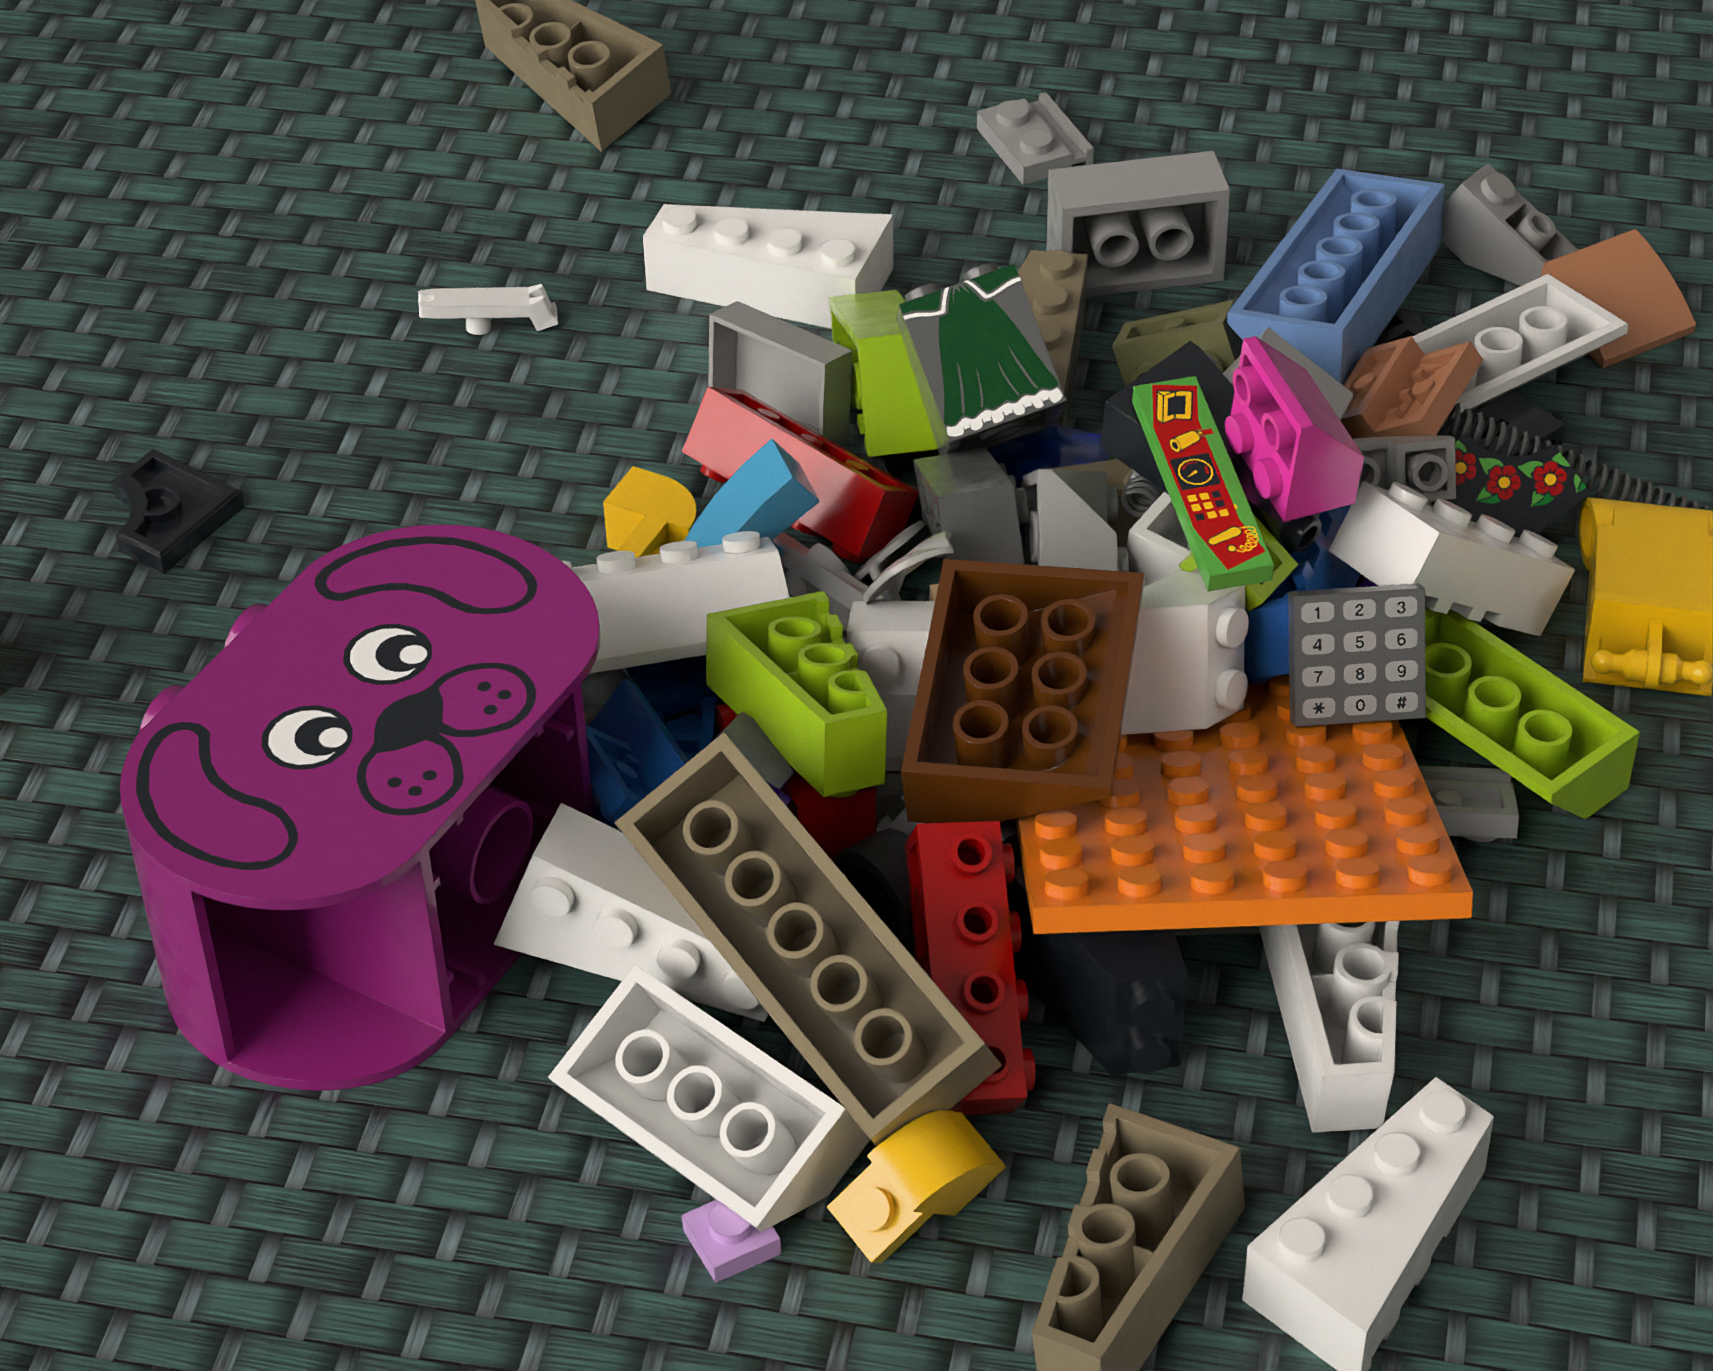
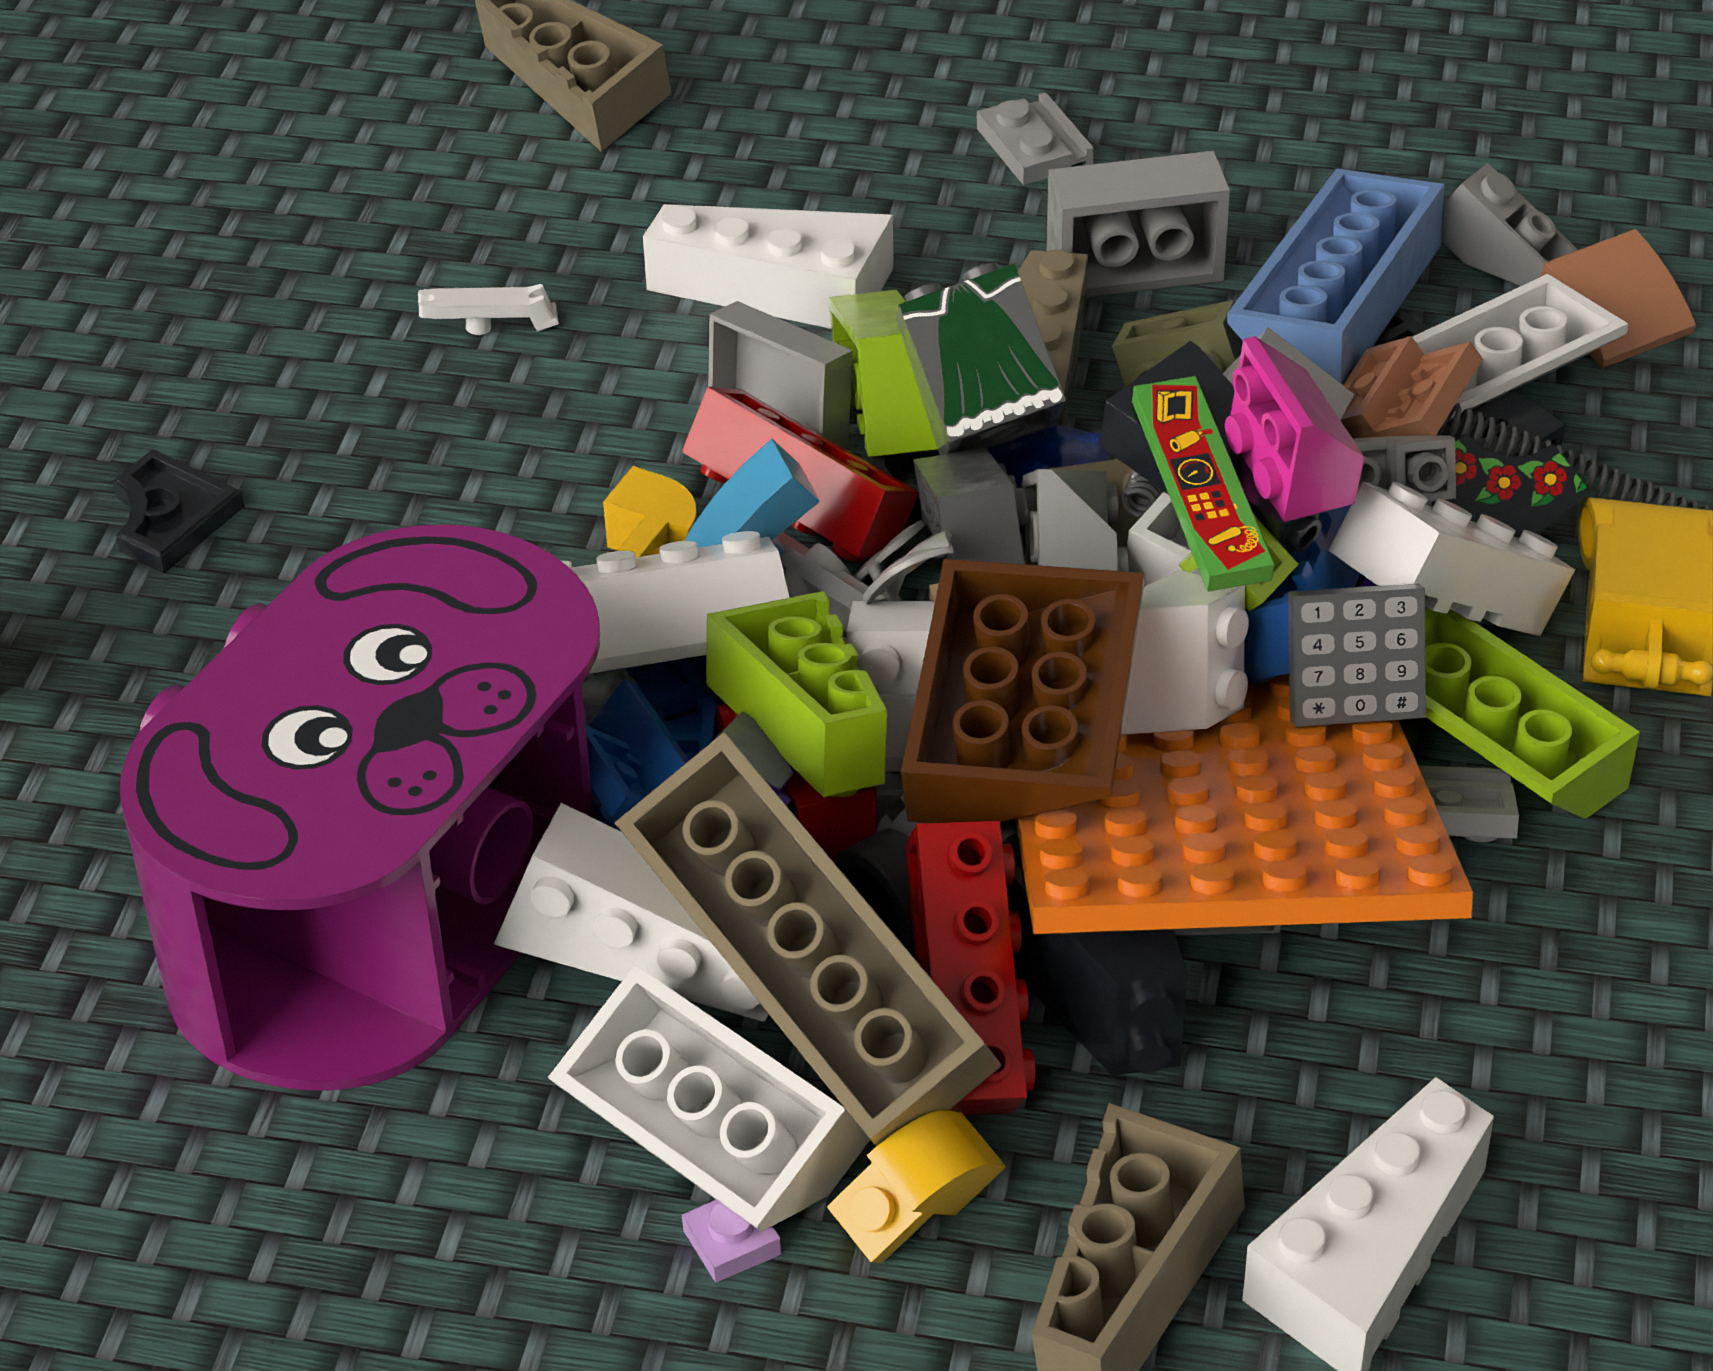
(1338, 1016): white wedge -> none

